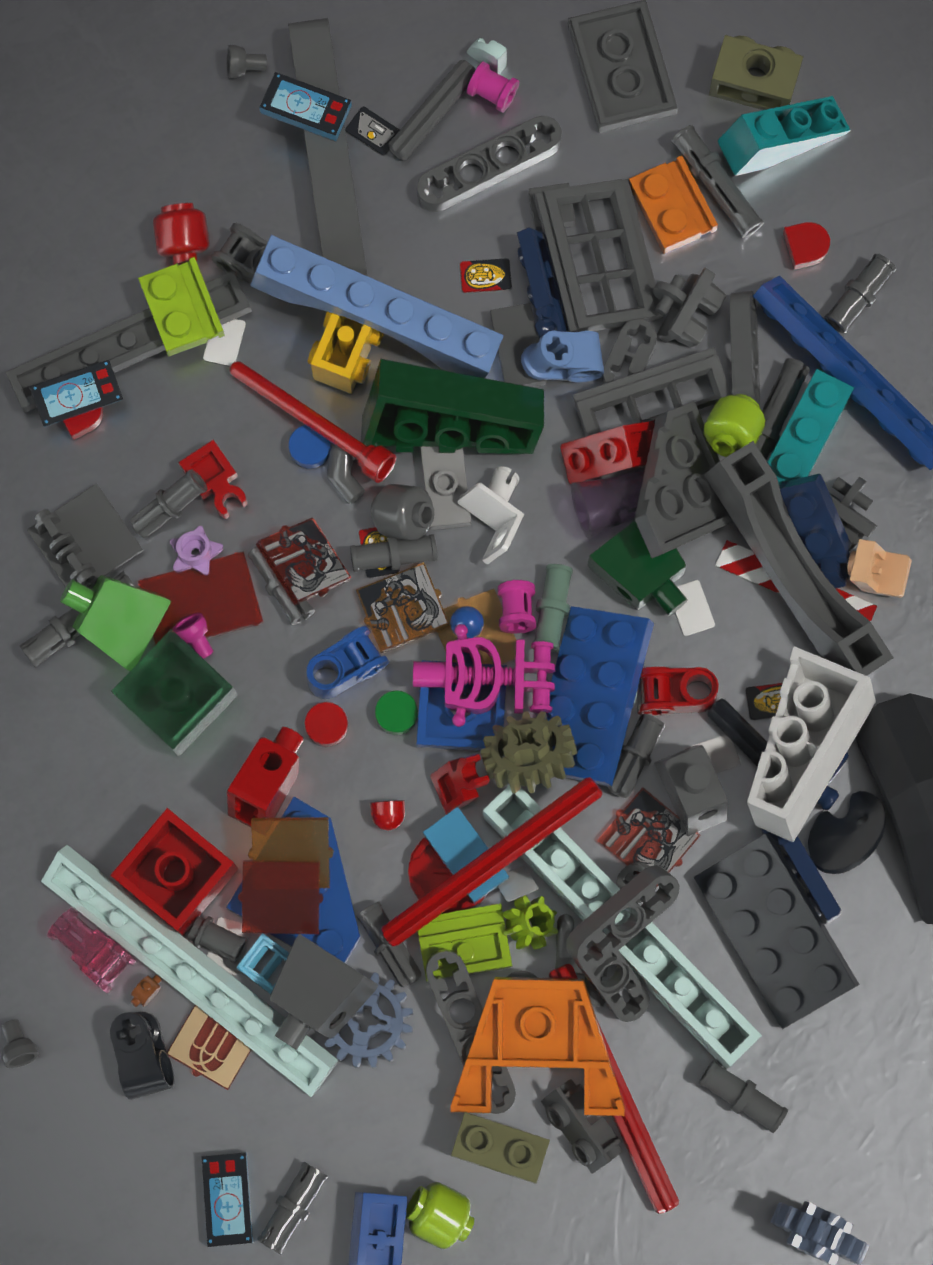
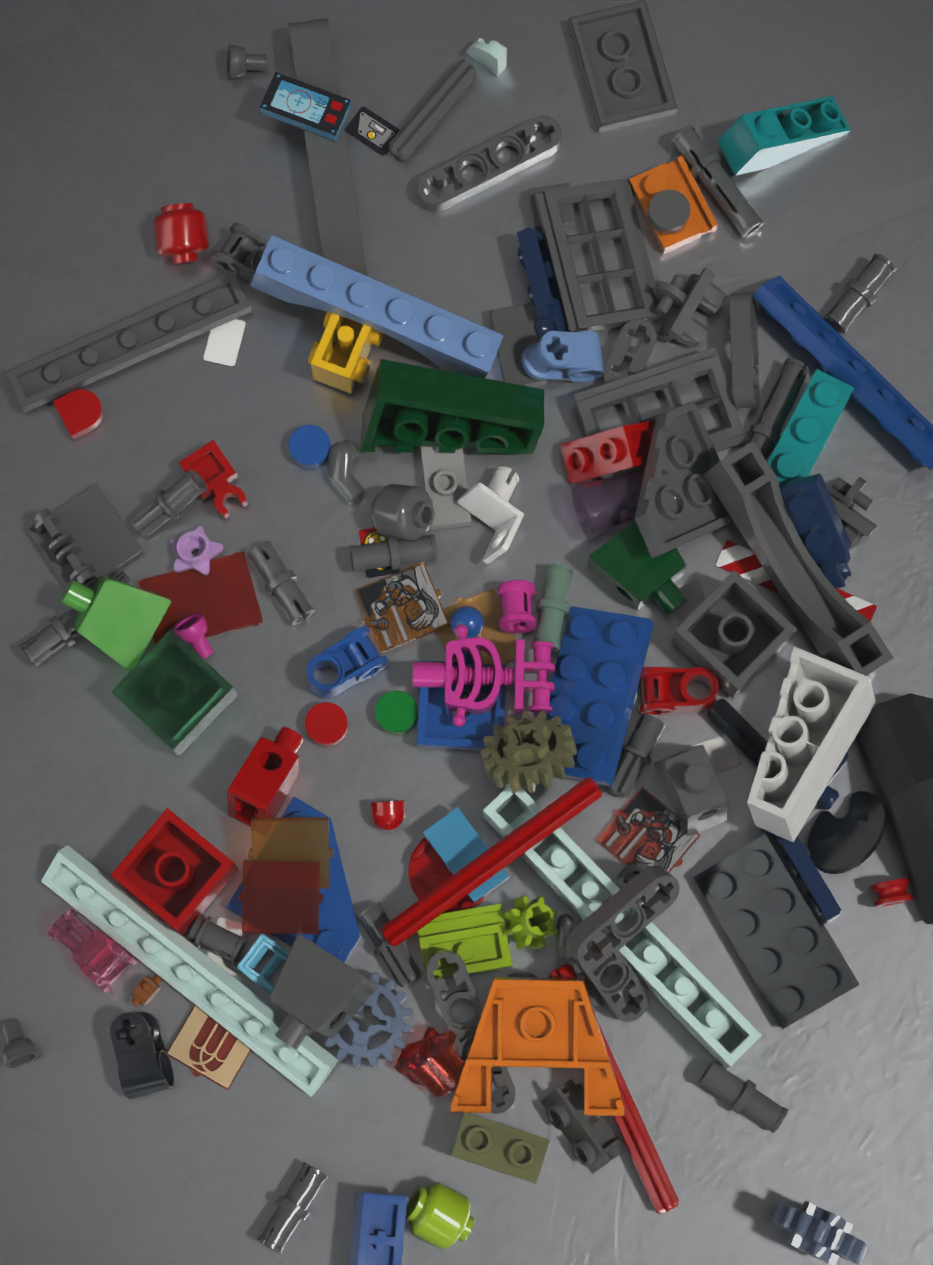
(76, 393): tile -> none
(181, 306): lime plate -> none
(227, 1199): tile -> none
(303, 561): piece -> none
(374, 461): red piece -> none
(432, 1062): none -> clear red piece
(458, 782): red plate -> none
(485, 275): sticker -> none
(493, 86): dark pink bush -> none
(518, 885): white sticker -> none
(668, 211): none -> dark grey tile
(733, 633): none -> dark grey brick
(734, 424): lime head -> none
(735, 84): olive brick -> none
(763, 700): sticker -> none
(806, 244): red tile -> none
(877, 570): light nougat bracket -> none
(891, 892): none -> red bush

